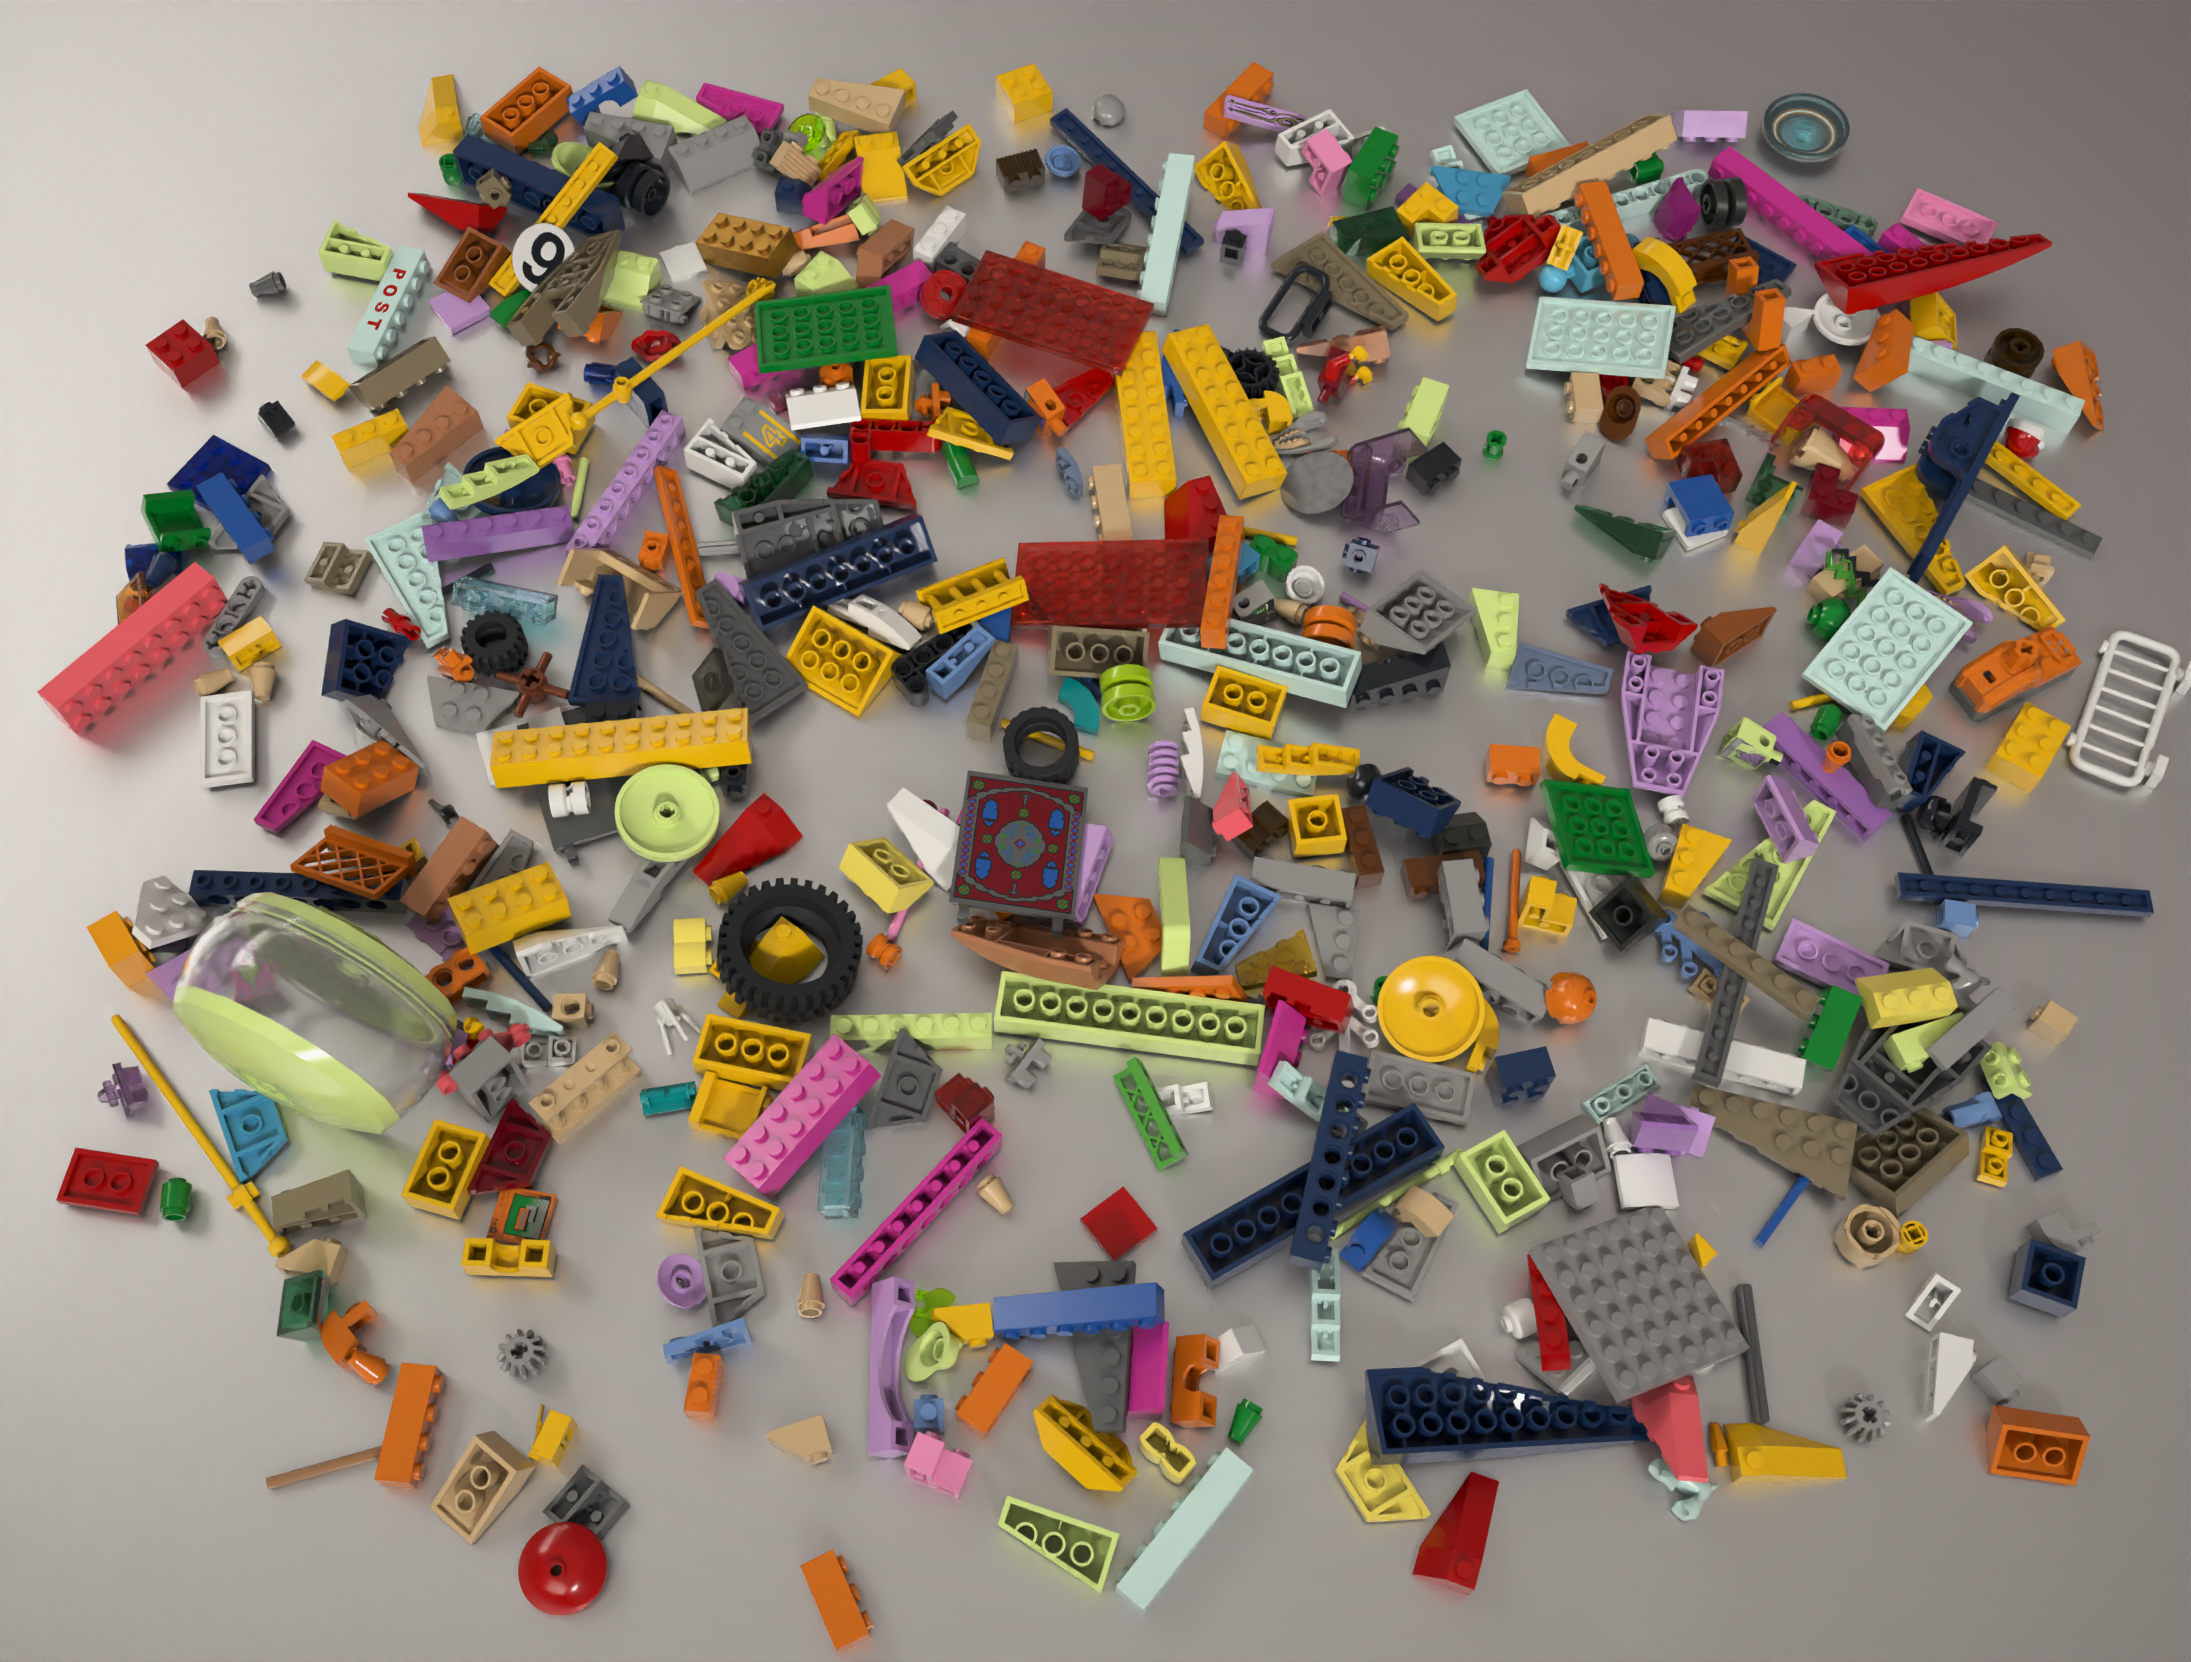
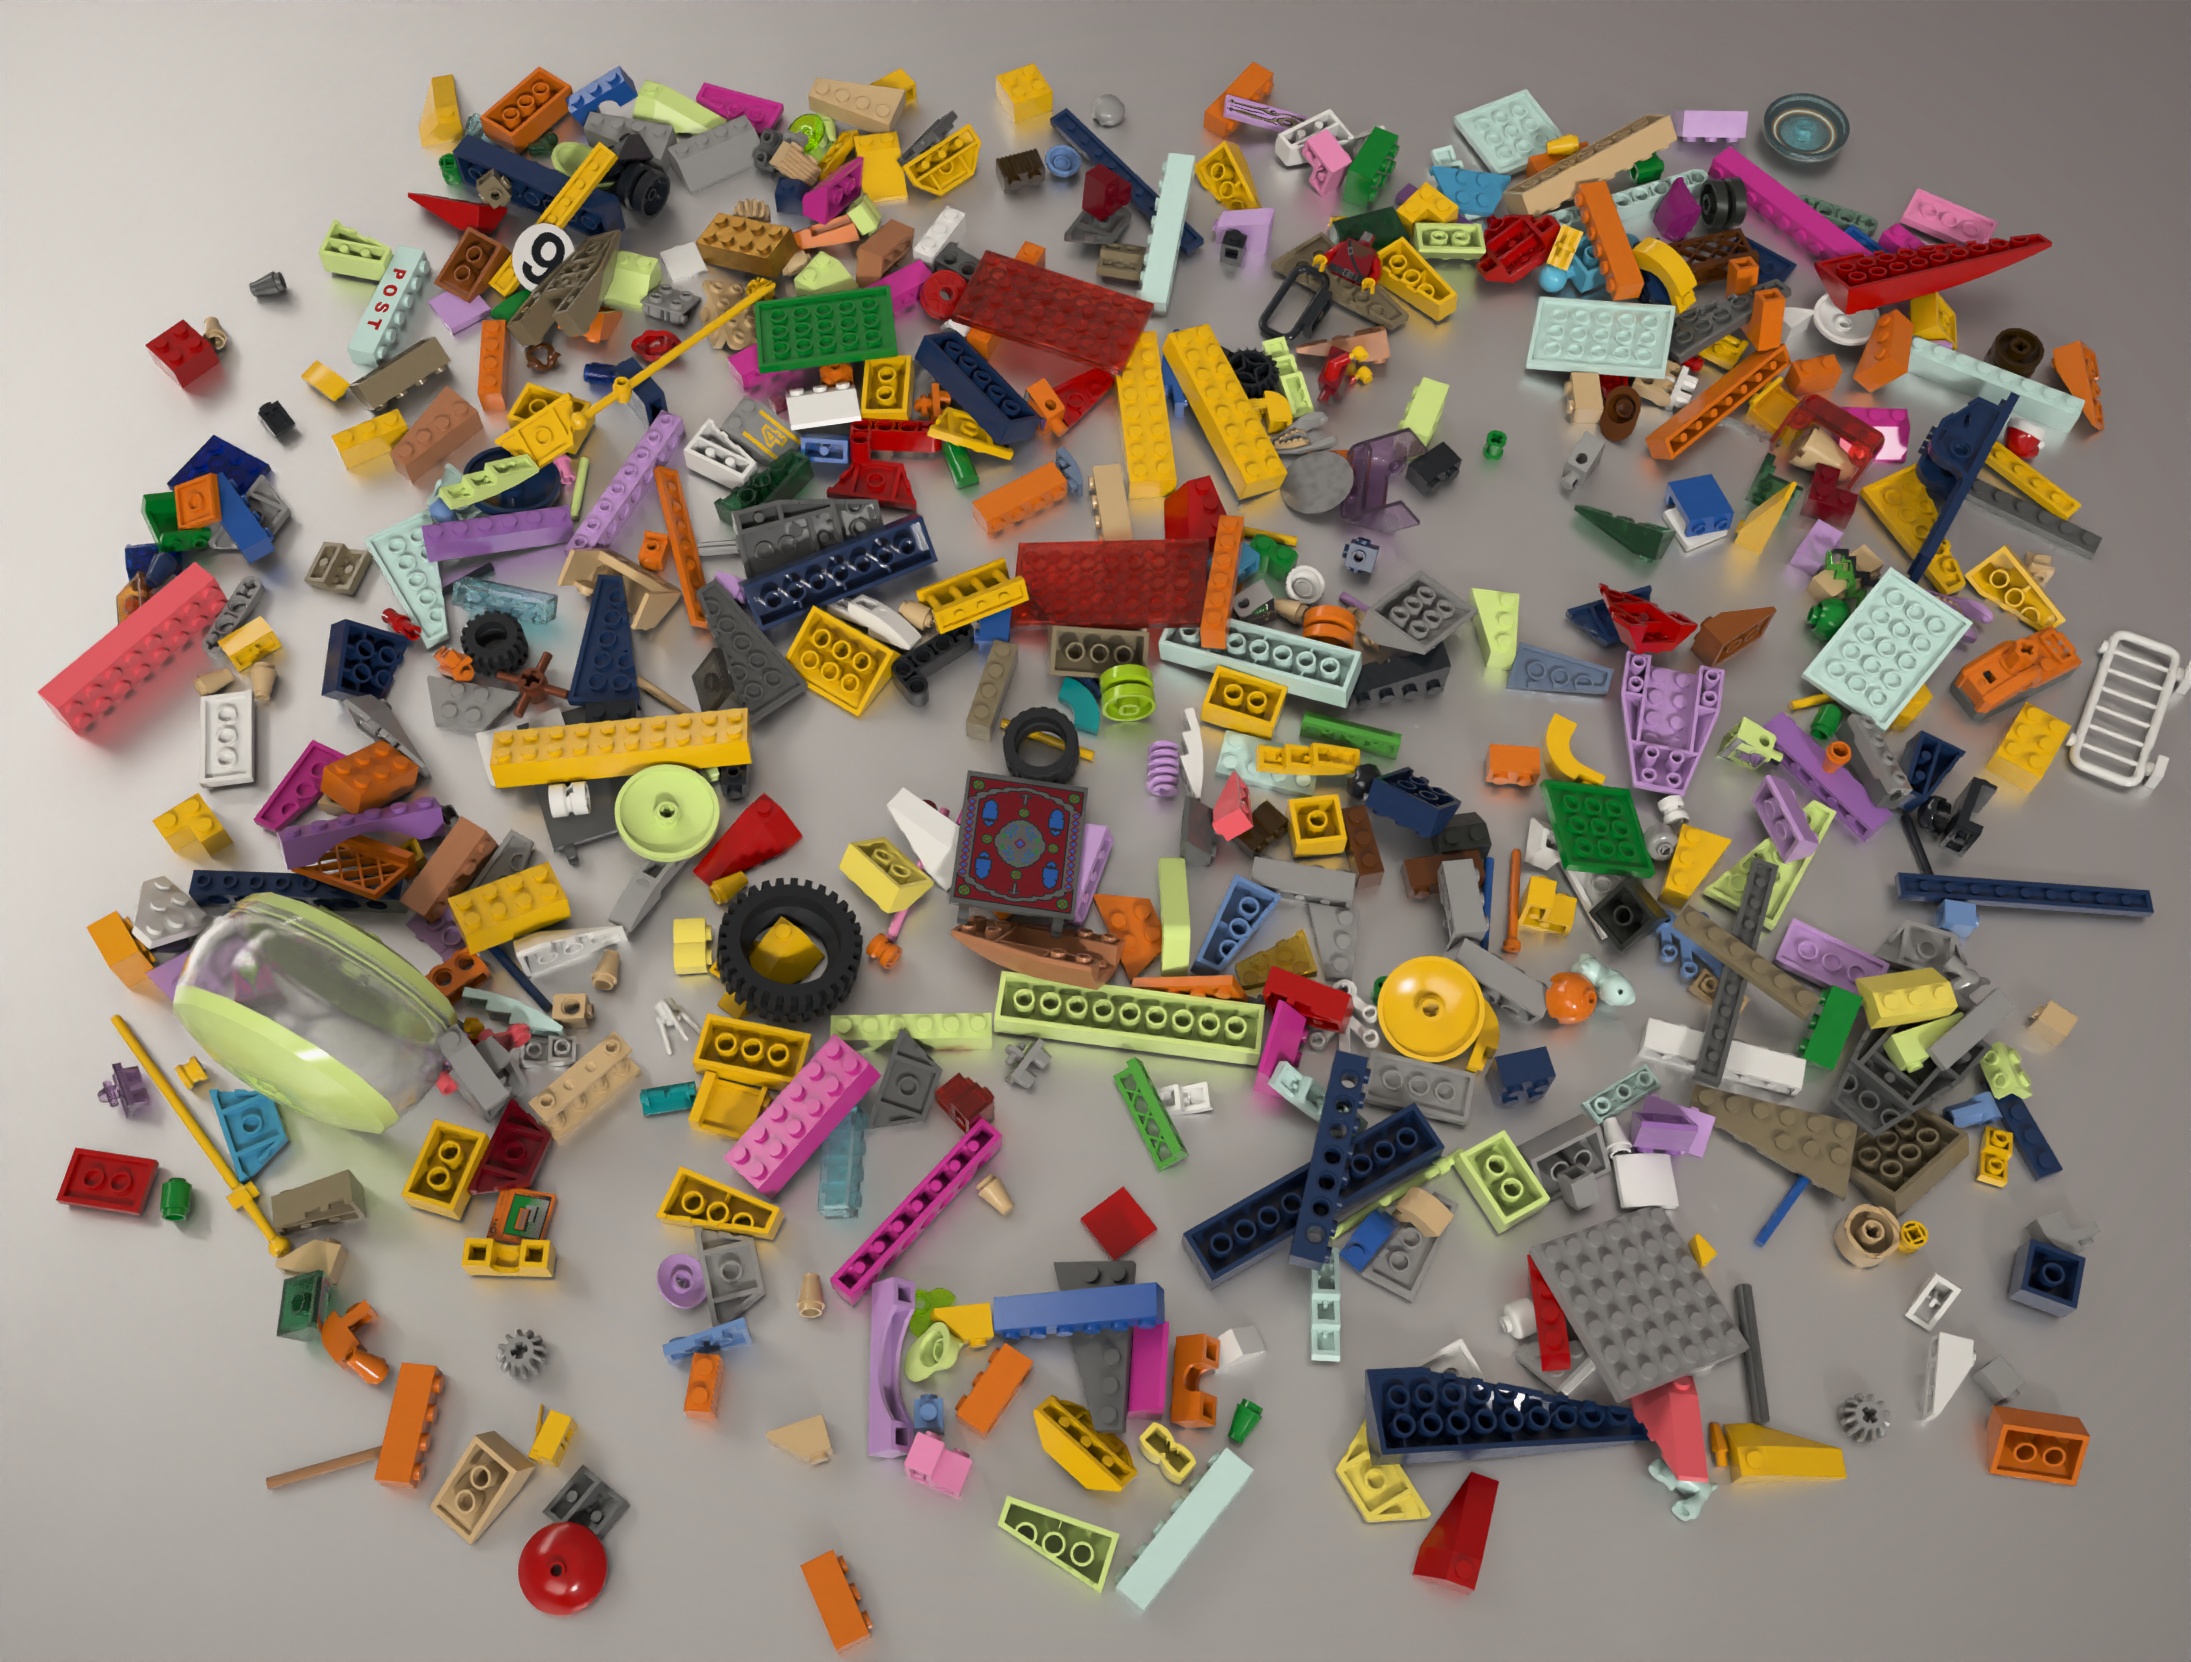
(190, 822): none -> yellow brick
(191, 1072): none -> yellow wheel
(198, 502): none -> orange tile
(308, 843): none -> medium lavender arch
(472, 1068): none -> light grey slope
(494, 365): none -> orange brick
(753, 210): none -> tan gear
(958, 662): medium blue slope -> none
(1019, 498): none -> orange brick
(1350, 735): none -> bright green fence
(1353, 262): none -> torso
(1563, 145): none -> yellow cone
(1608, 983): none -> light aqua animal
(1711, 458): clear red brick -> none

